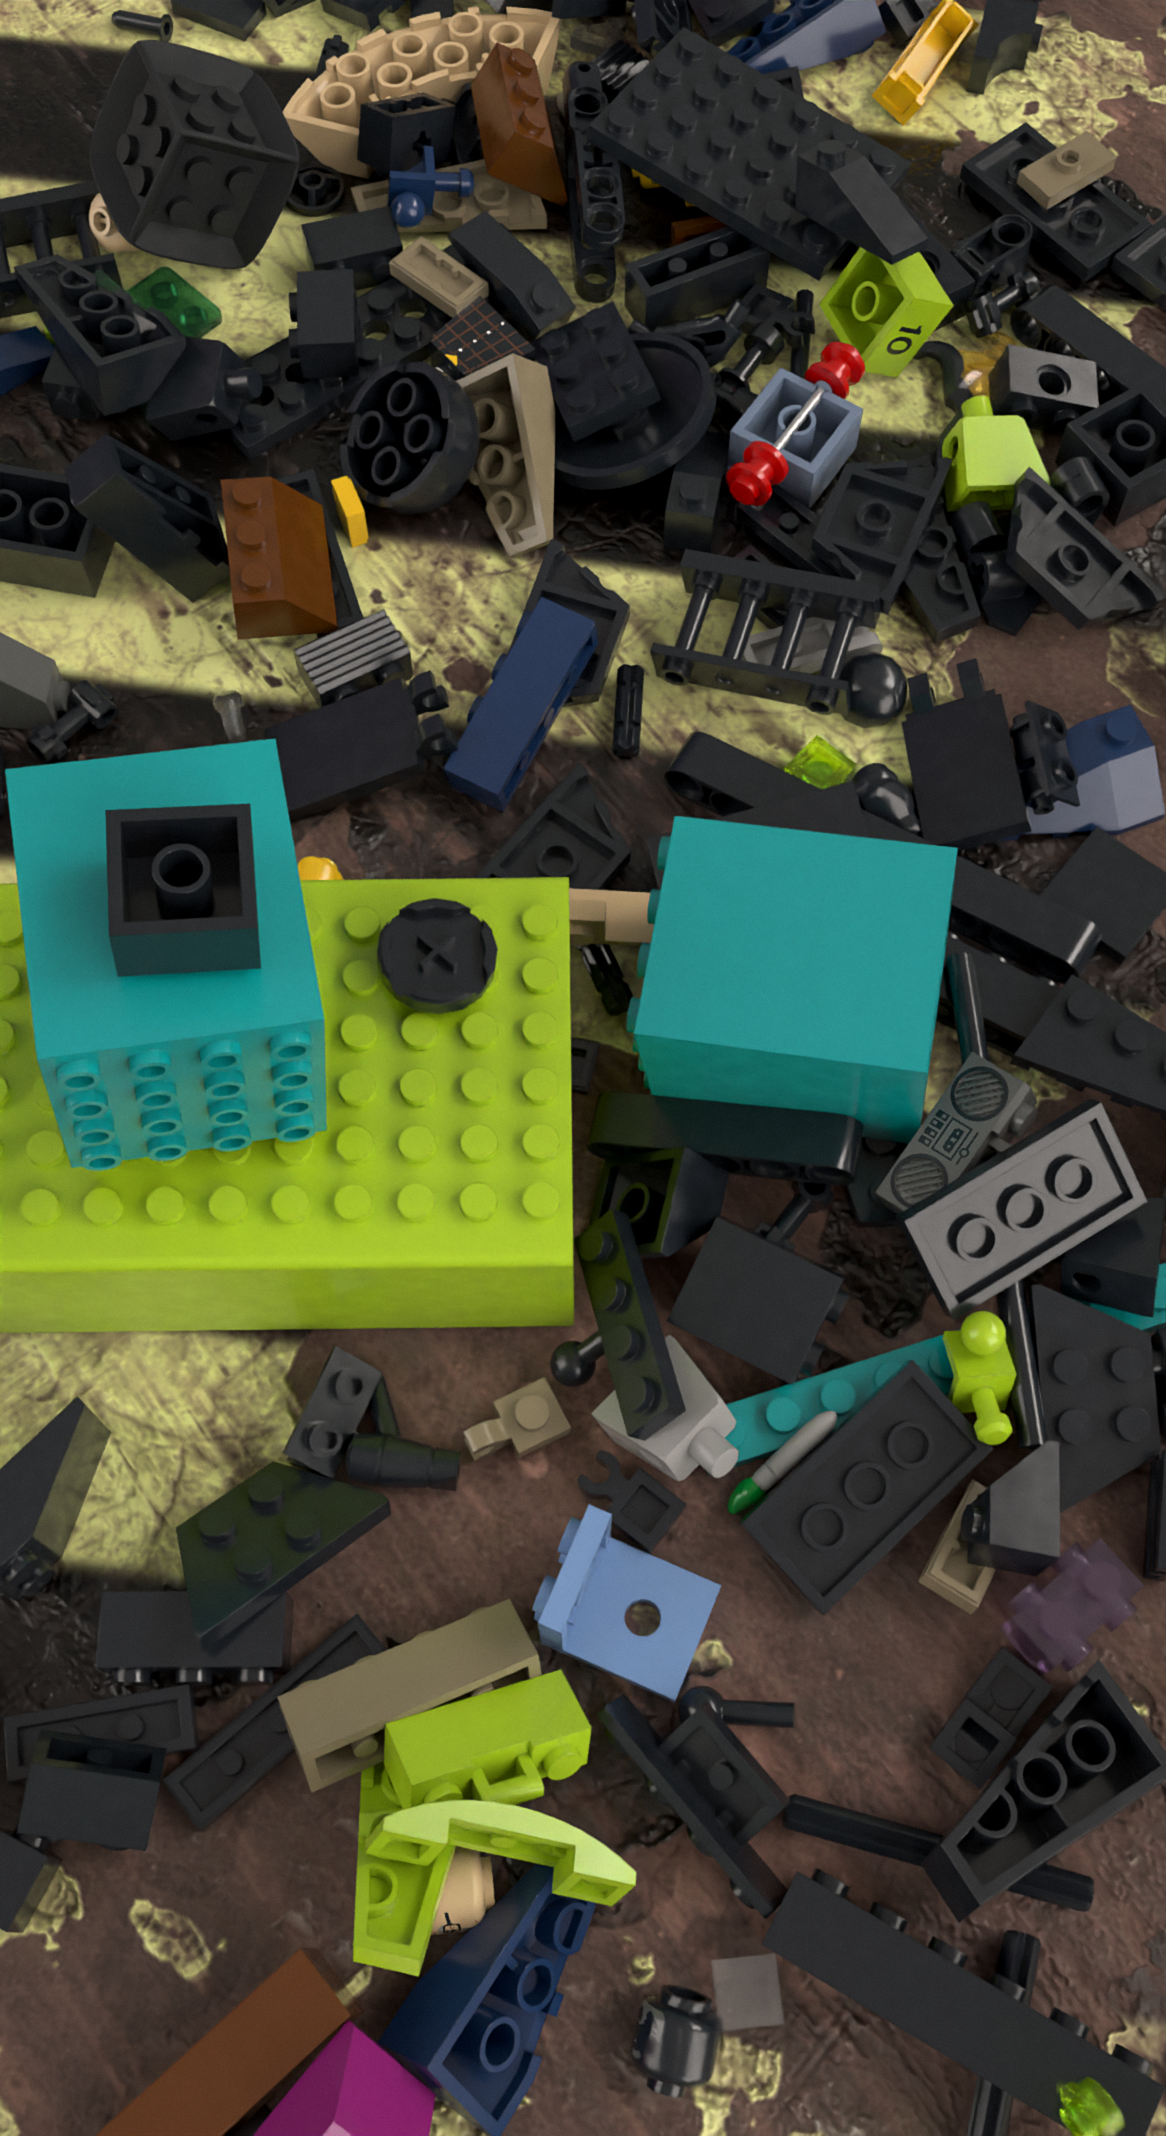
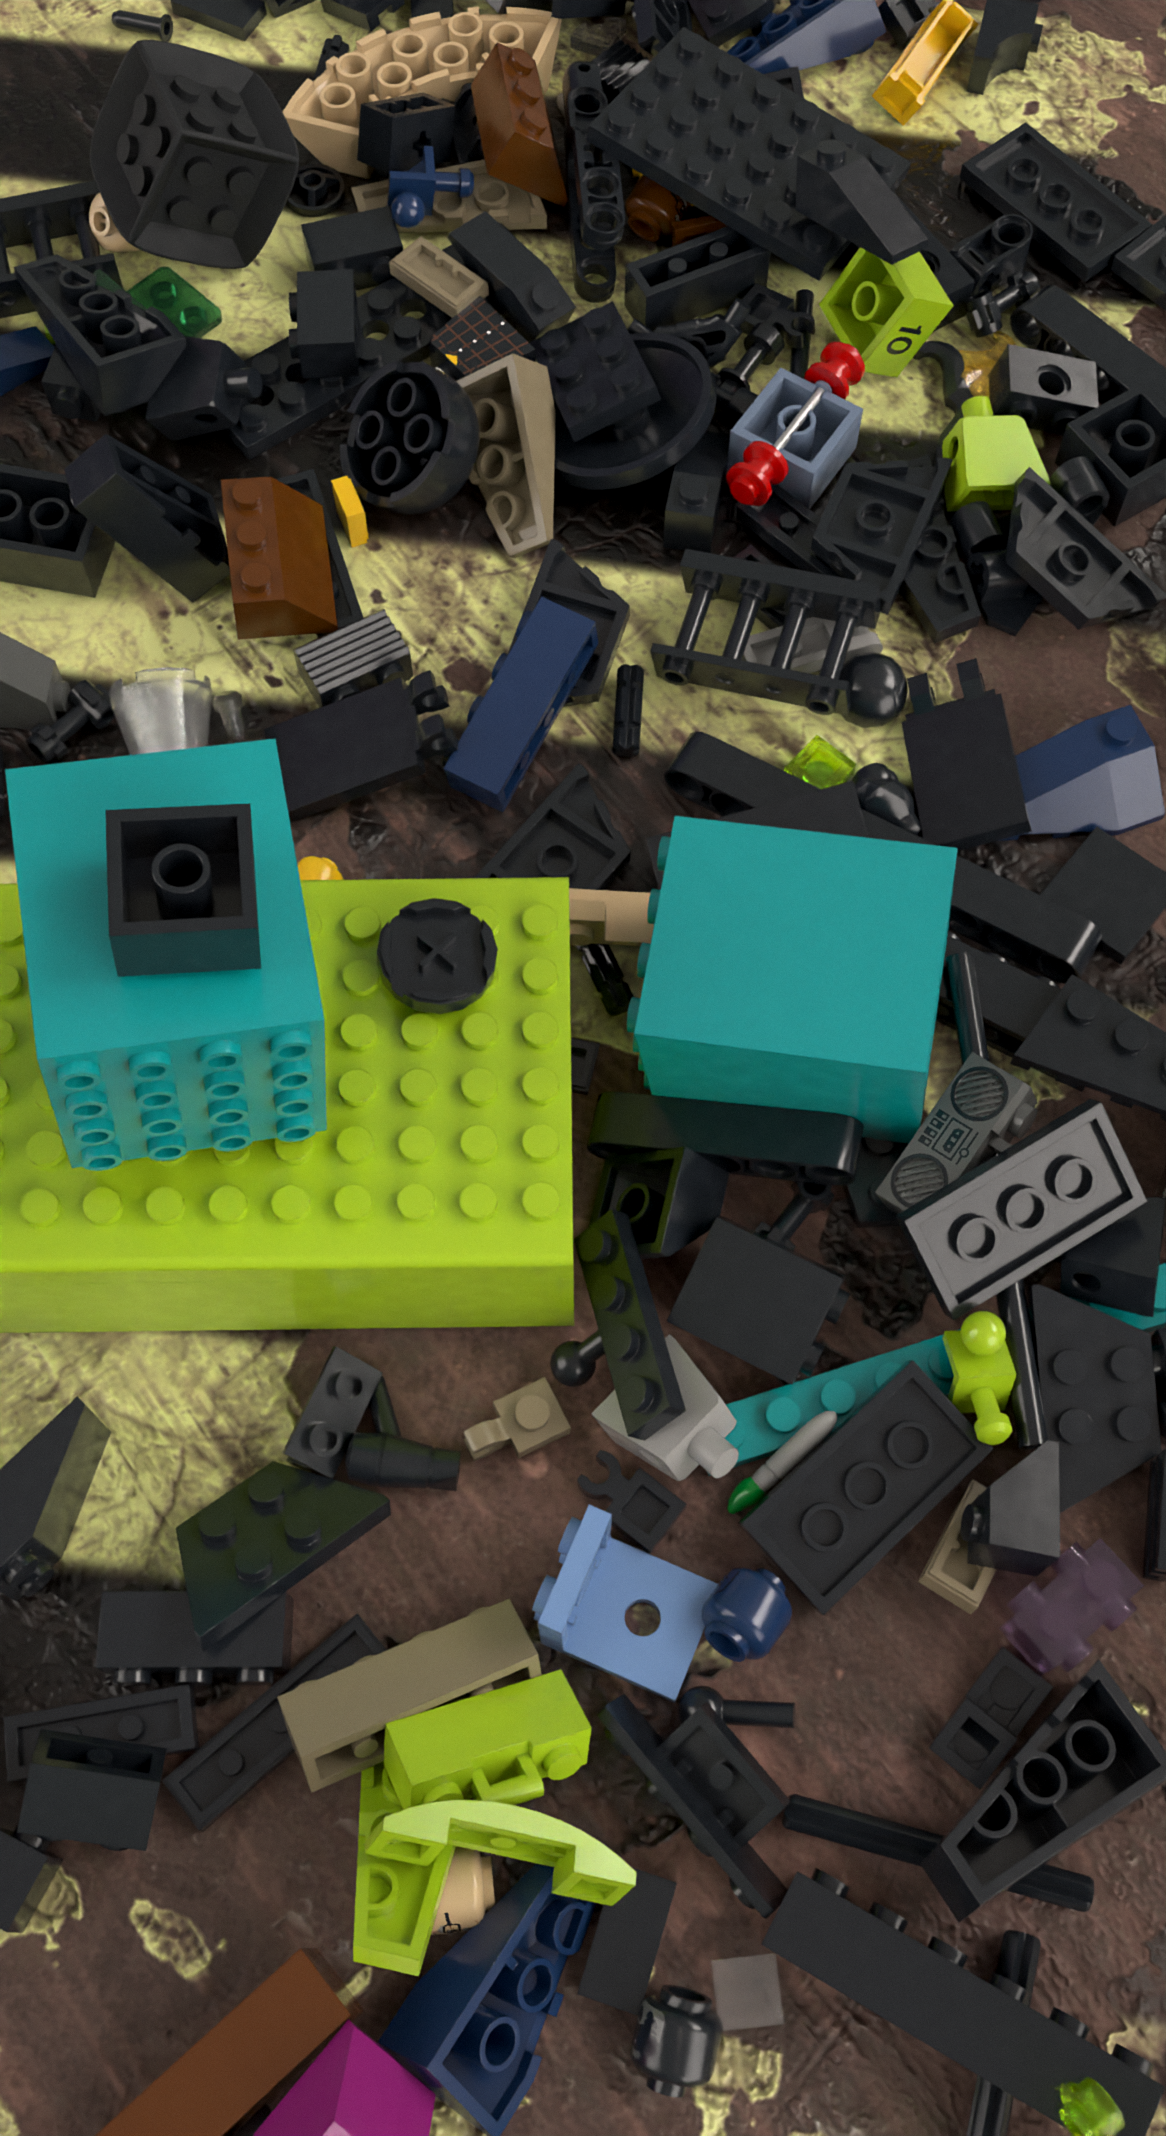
(163, 710): none -> clear cone
(628, 1944): none -> black tile
(653, 209): none -> reddish brown head
(746, 1614): none -> dark blue head
(1041, 738): black hinge -> none
(1066, 170): dark tan plate -> none

